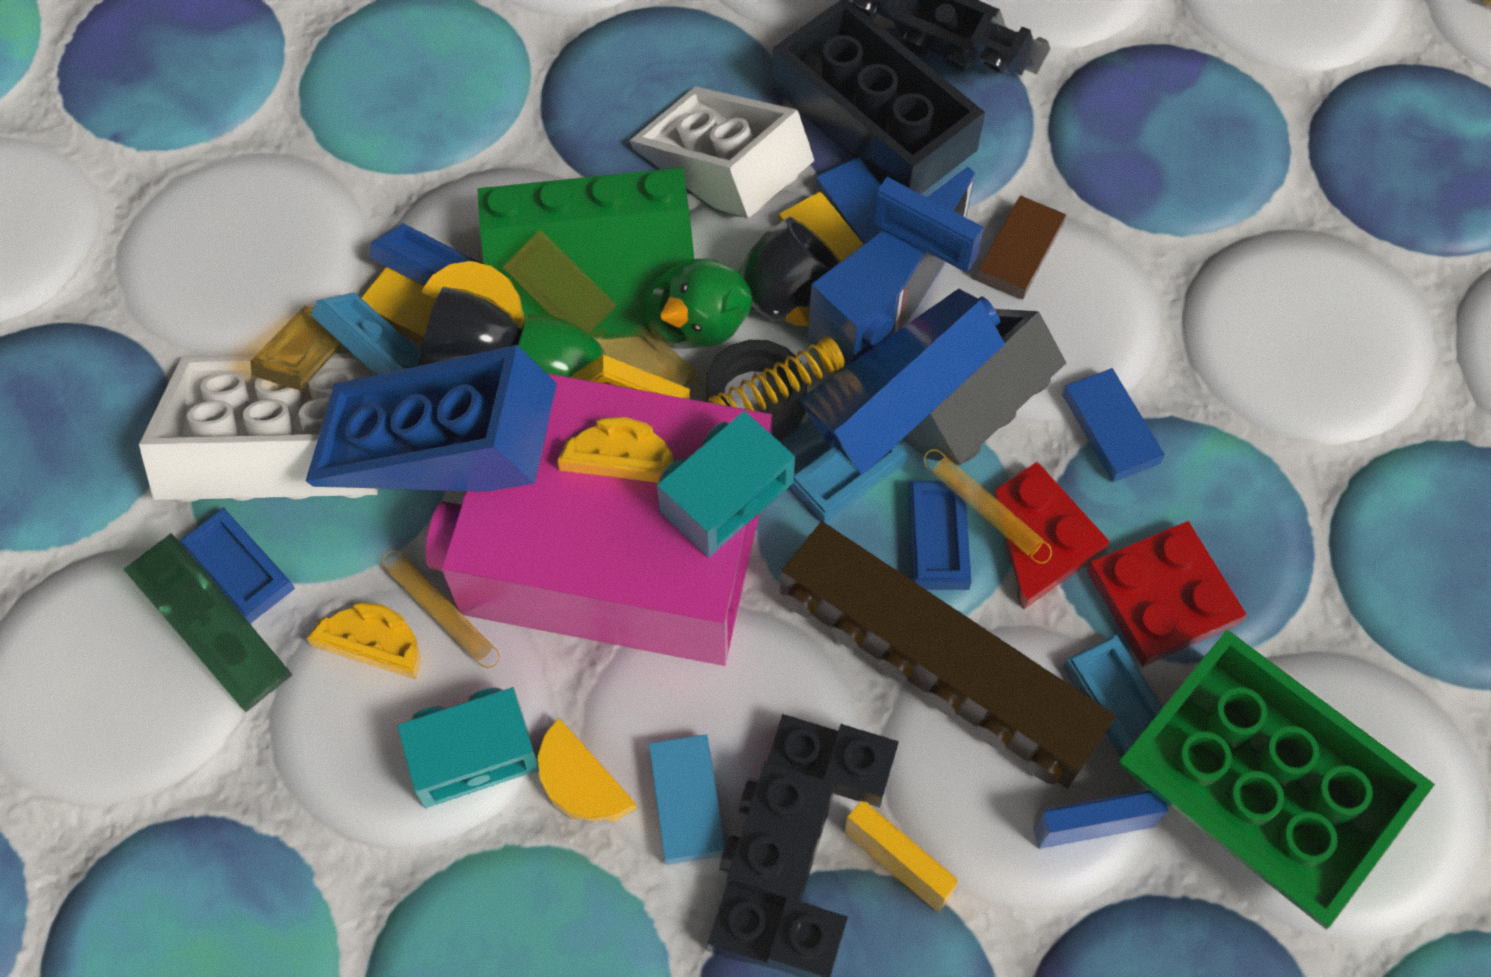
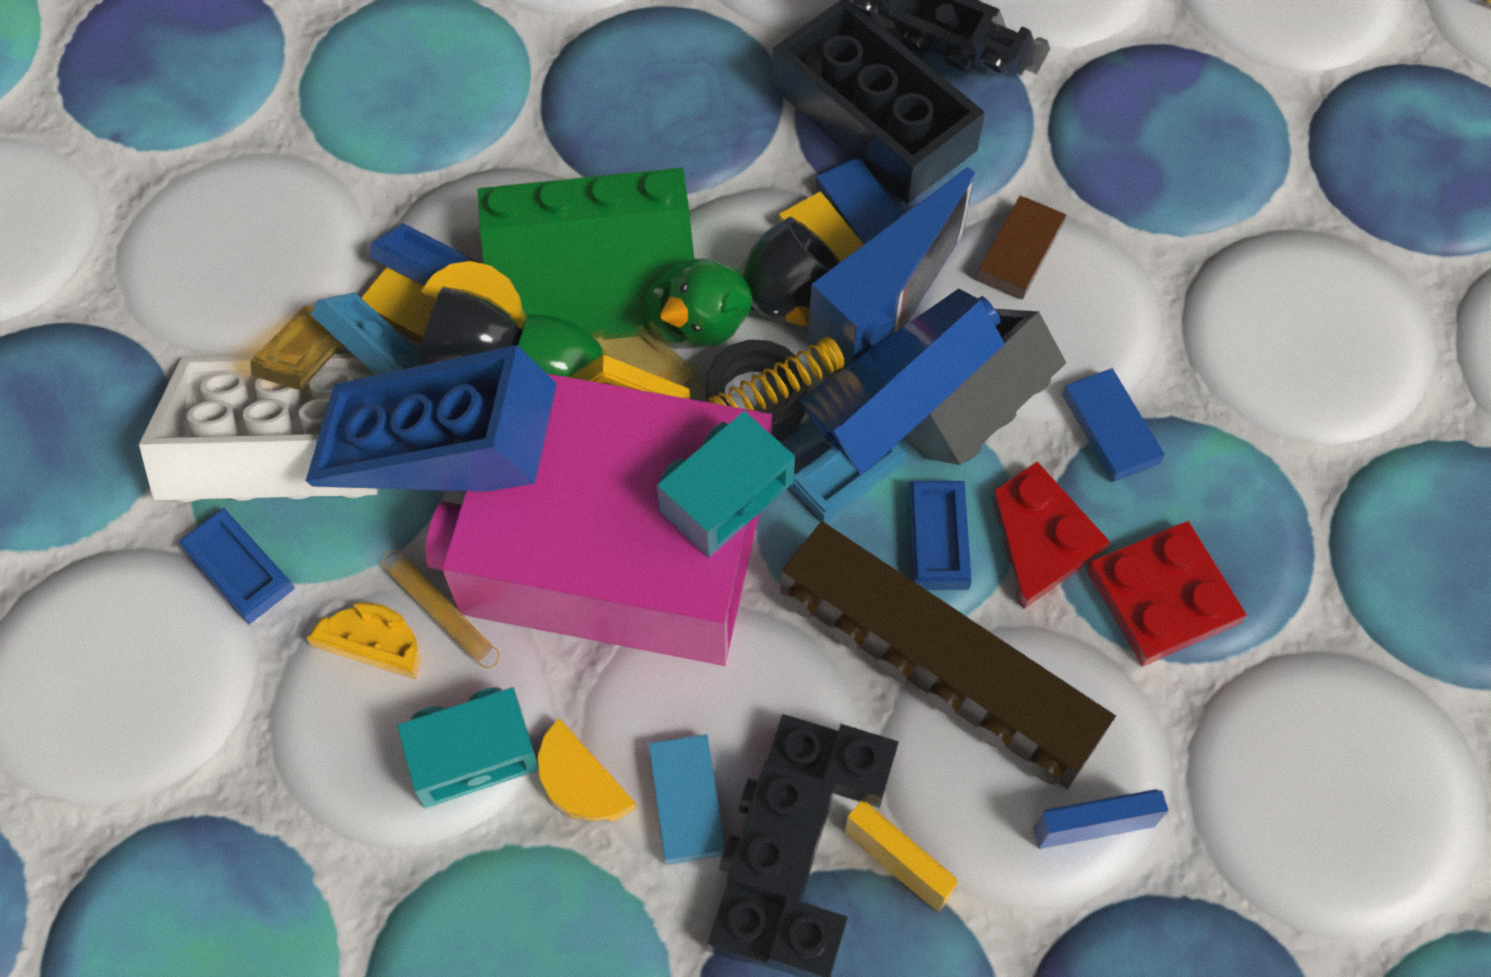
(208, 622): clear green slope -> none
(559, 283): clear yellow tile -> none
(617, 449): yellow tile -> none
(730, 148): white slope -> none
(927, 224): blue tile -> none
(944, 473): yellow piece -> none
(1115, 682): dark azure tile -> none
(1277, 778): green slope -> none

